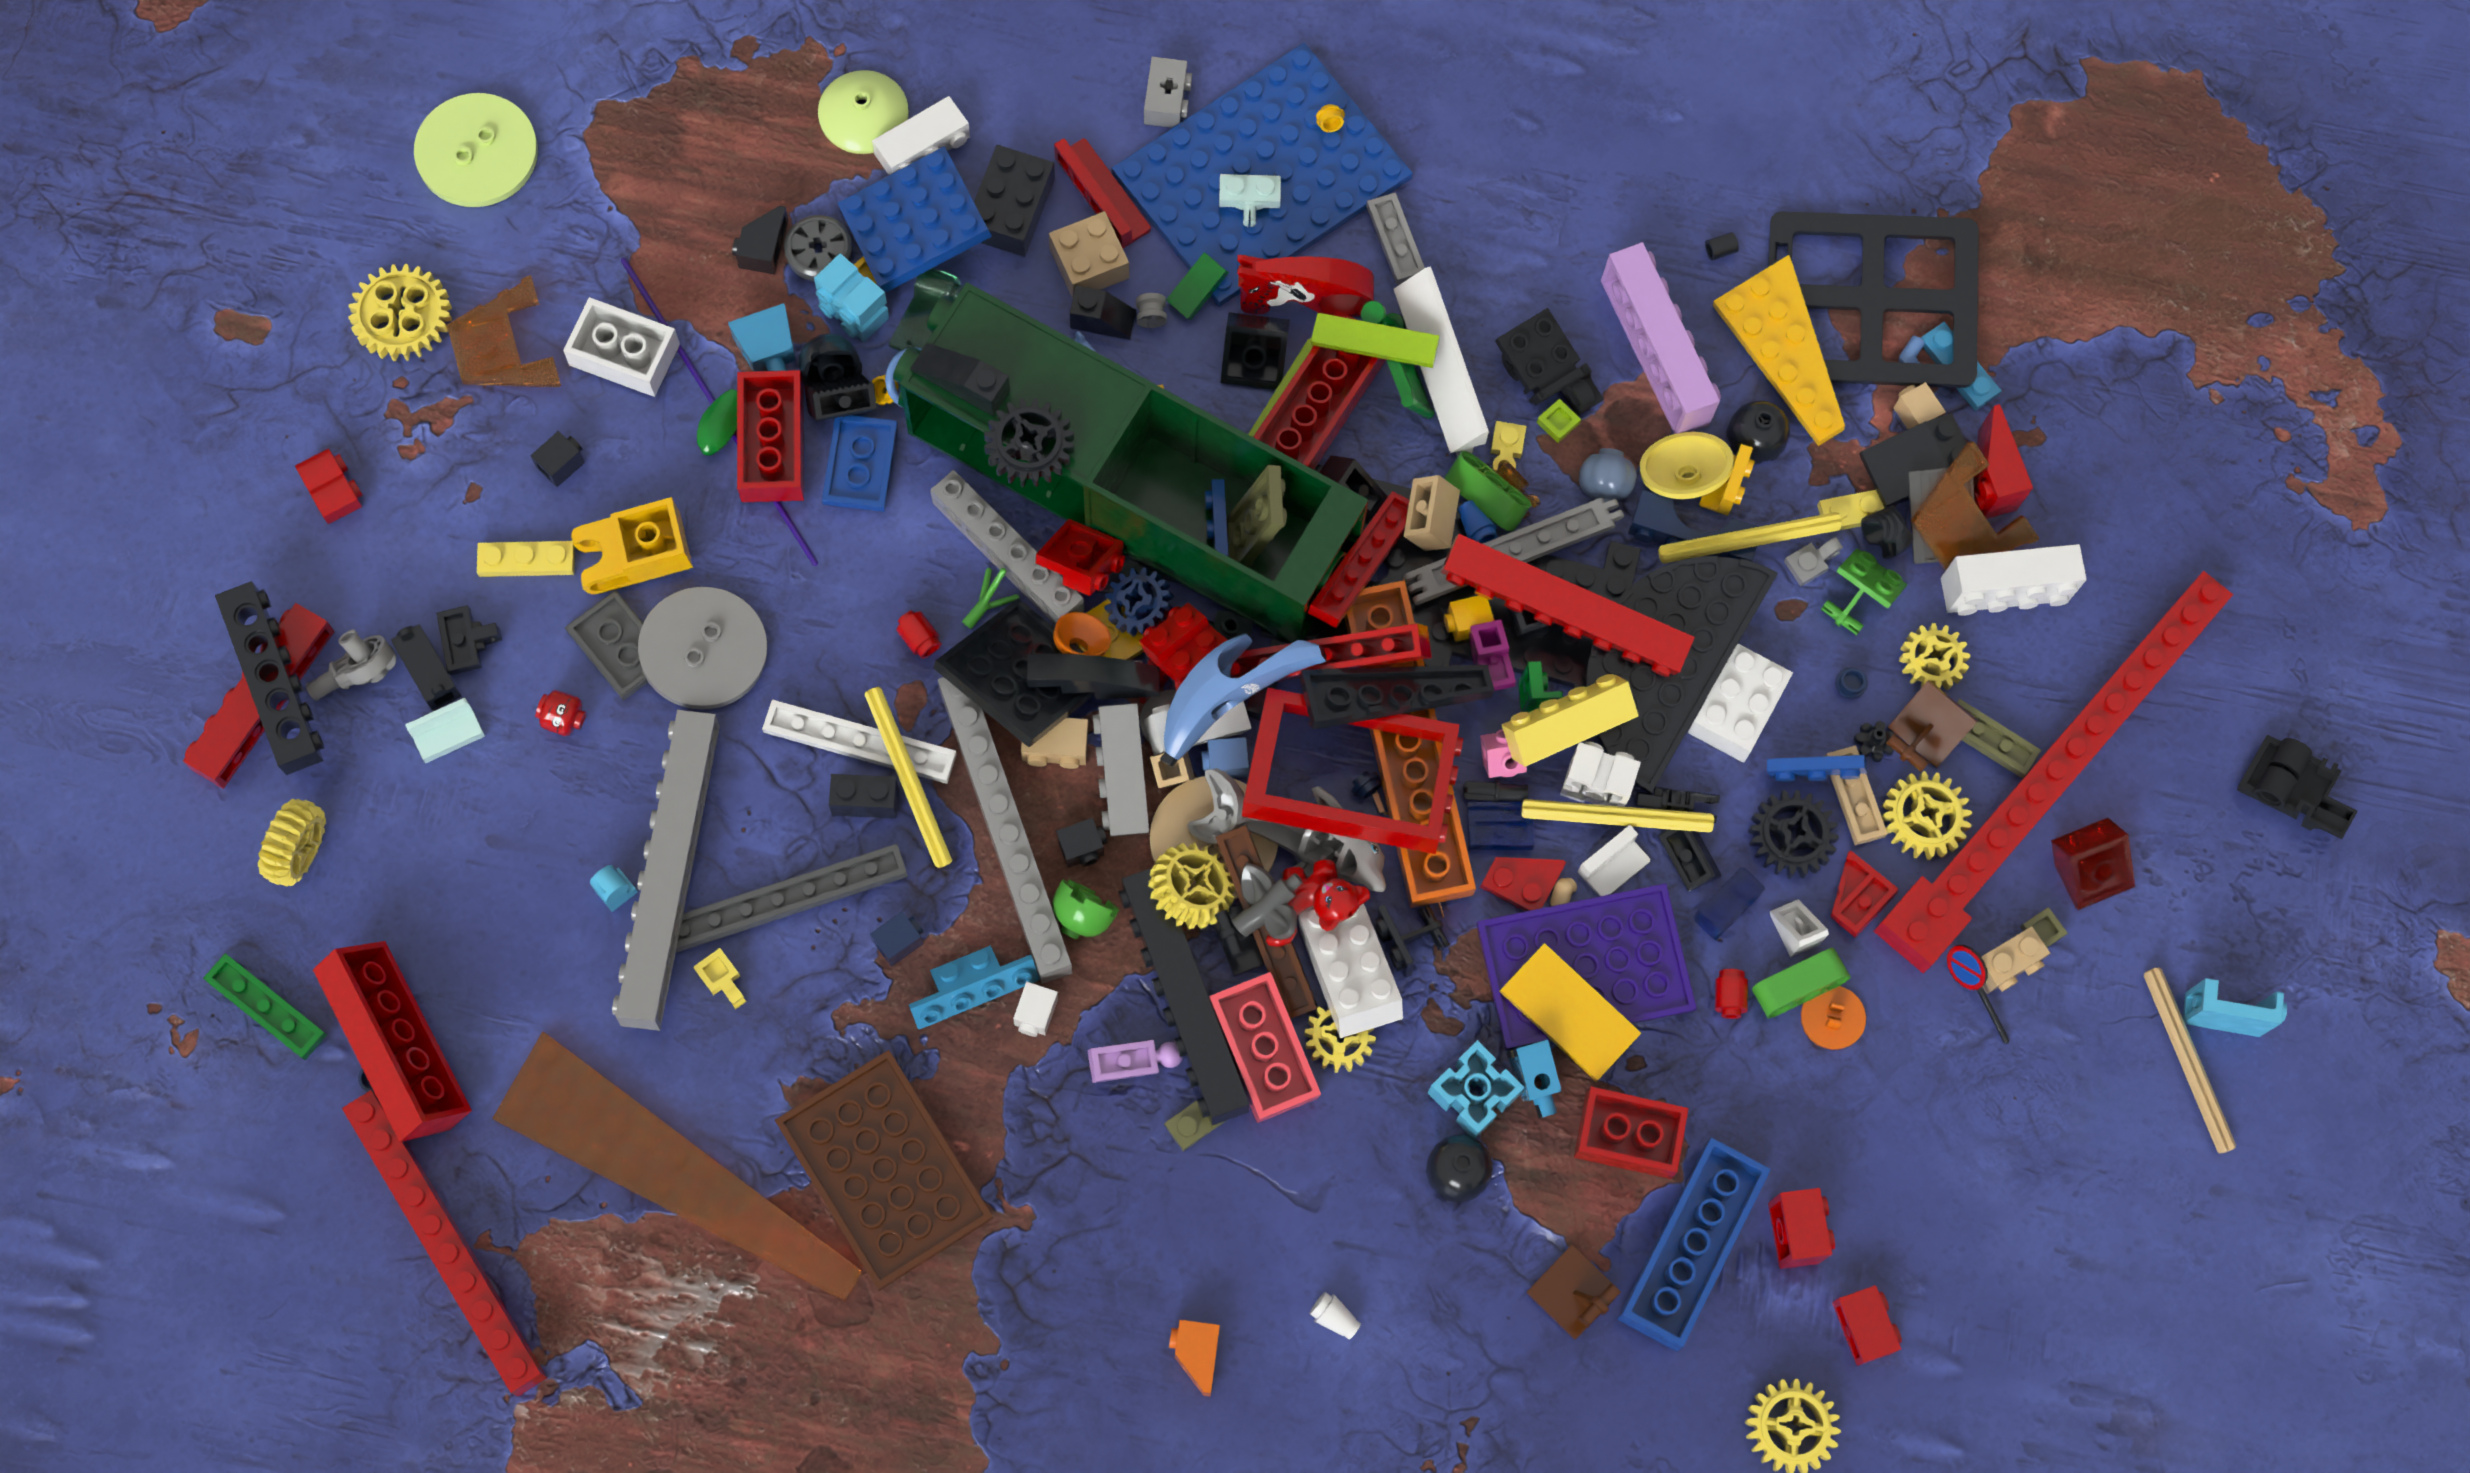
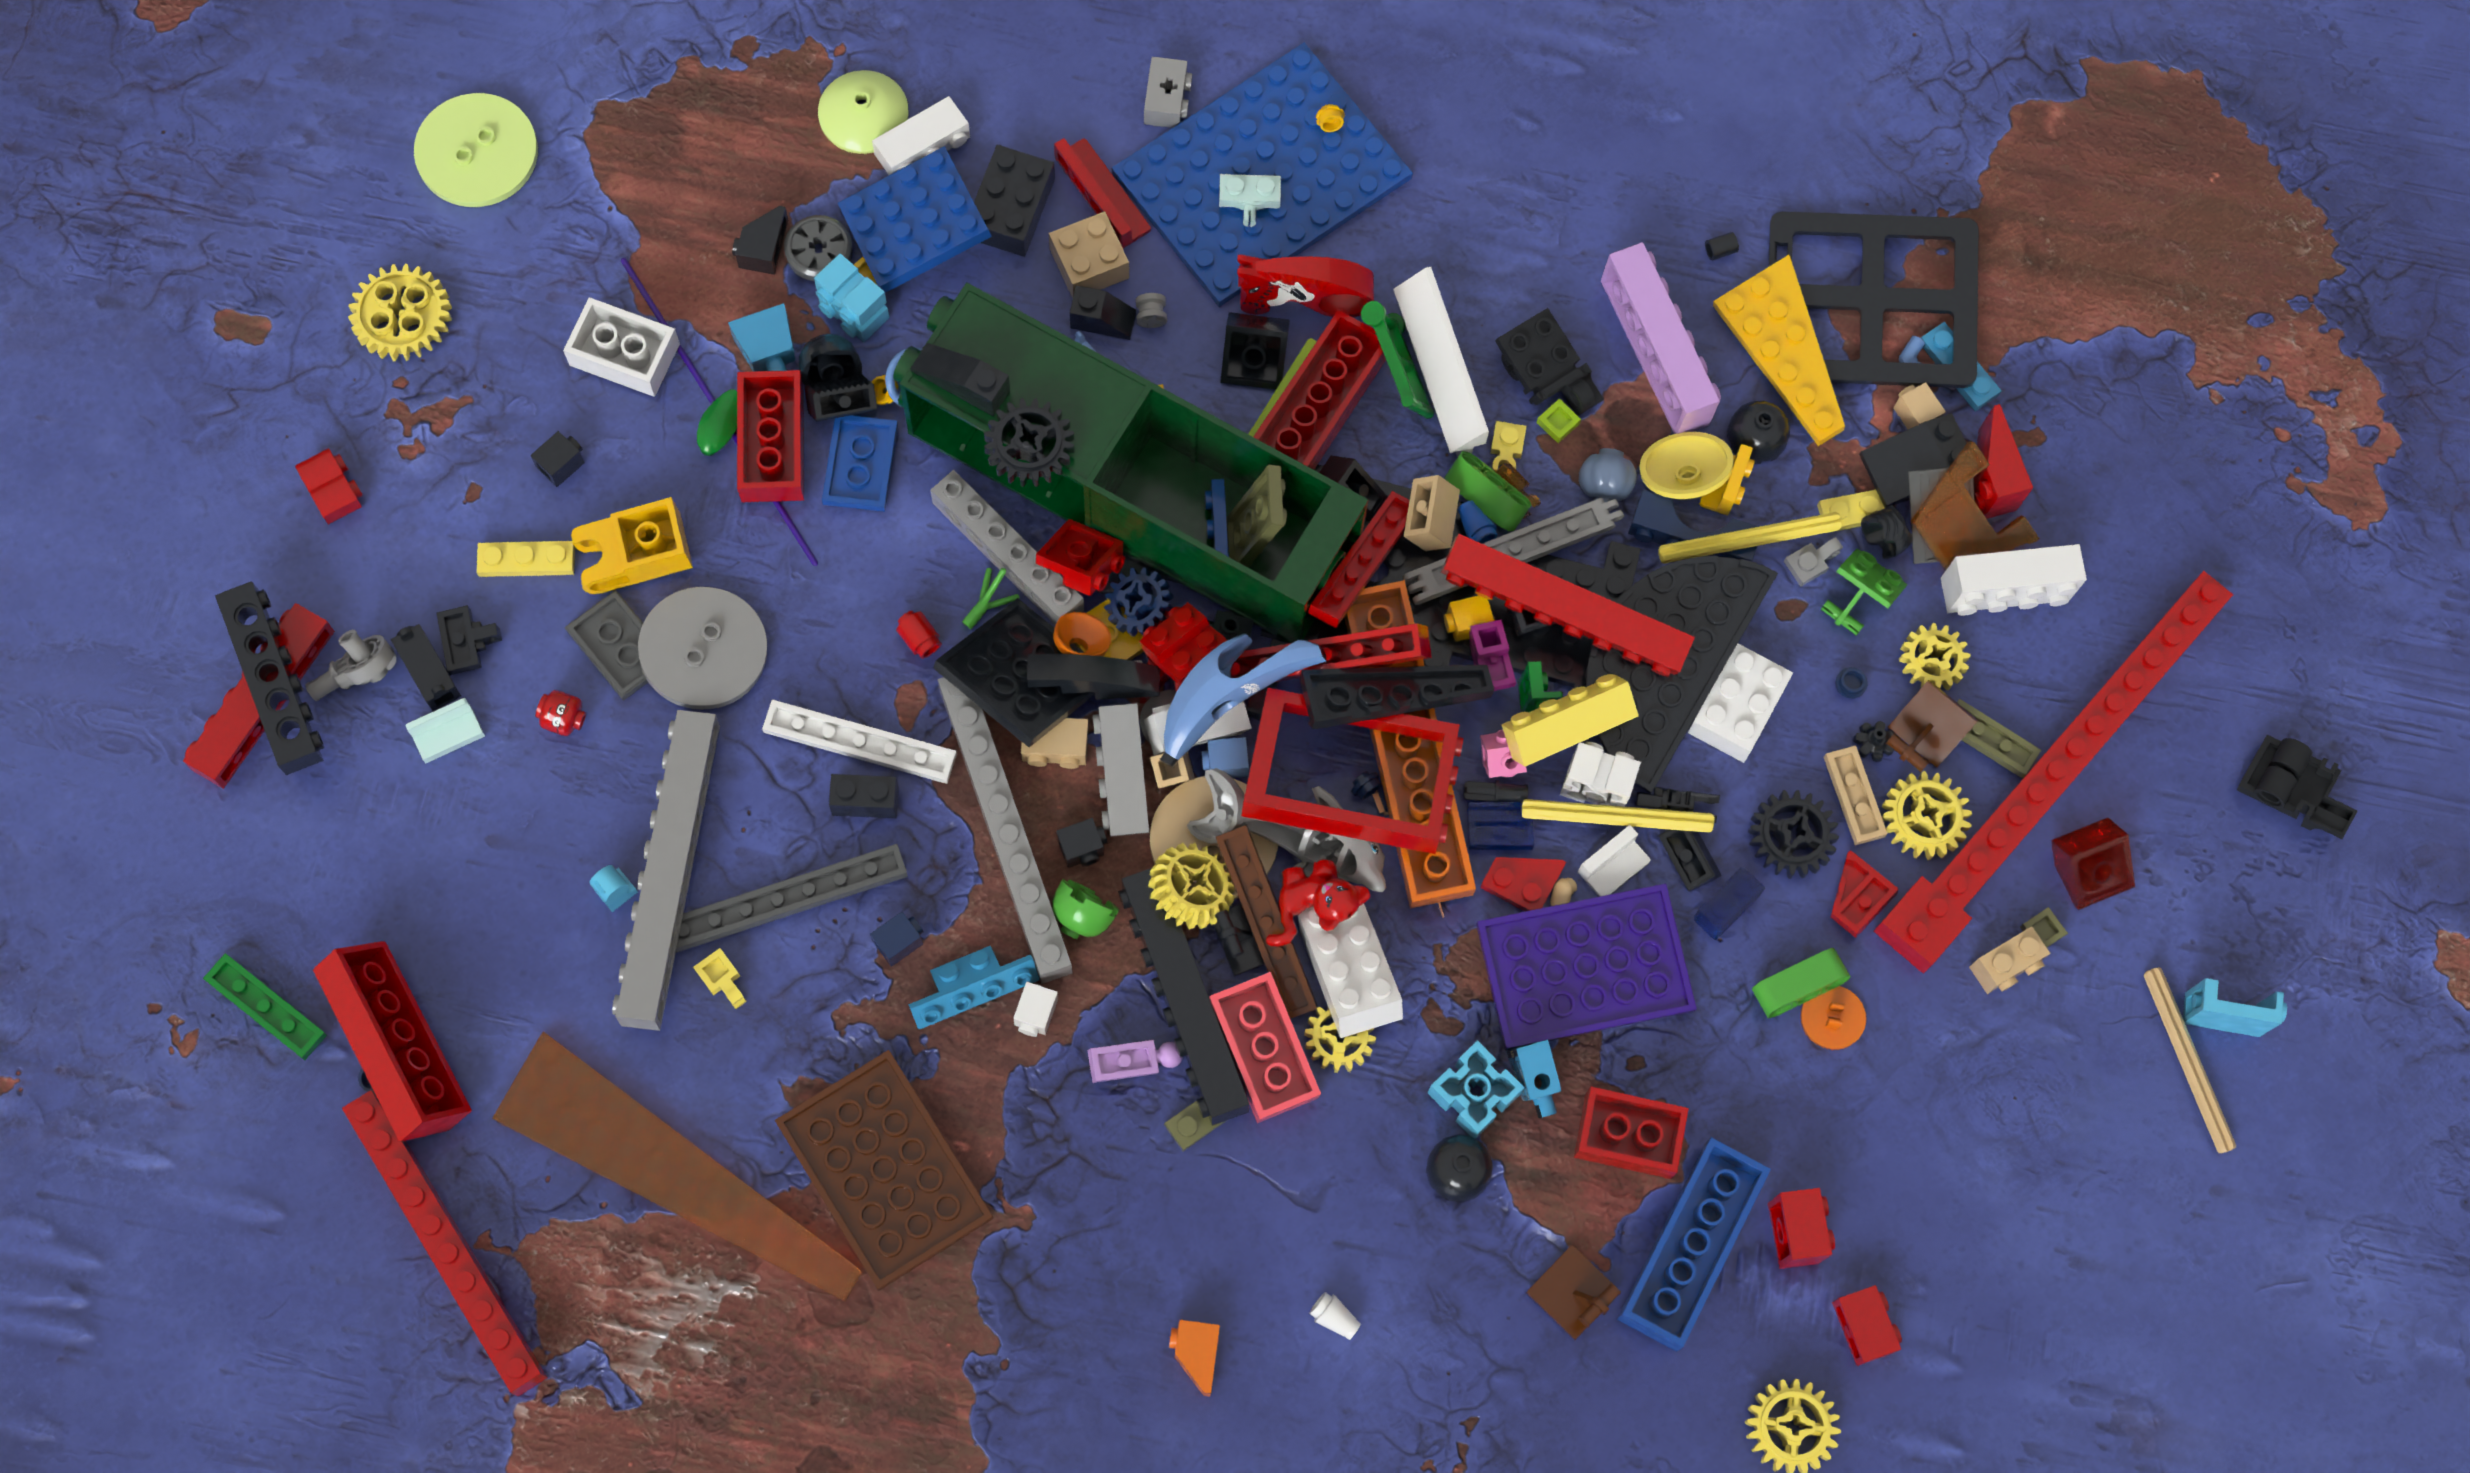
(291, 842): light yellow gear -> none
(487, 345): clear orange wing -> none
(908, 777): light yellow axle -> none
(927, 291): clear green door -> none
(1197, 286): green tile -> none
(1267, 902): dark grey plant -> none
(1375, 340): lime tile -> none
(1395, 237): light grey plate -> none
(1399, 954): black plate -> none
(1570, 1012): yellow tile -> none
(1731, 993): red brick -> none
(1798, 927): white slope -> none
(1817, 767): blue plate -> none
(1971, 972): piece -> none

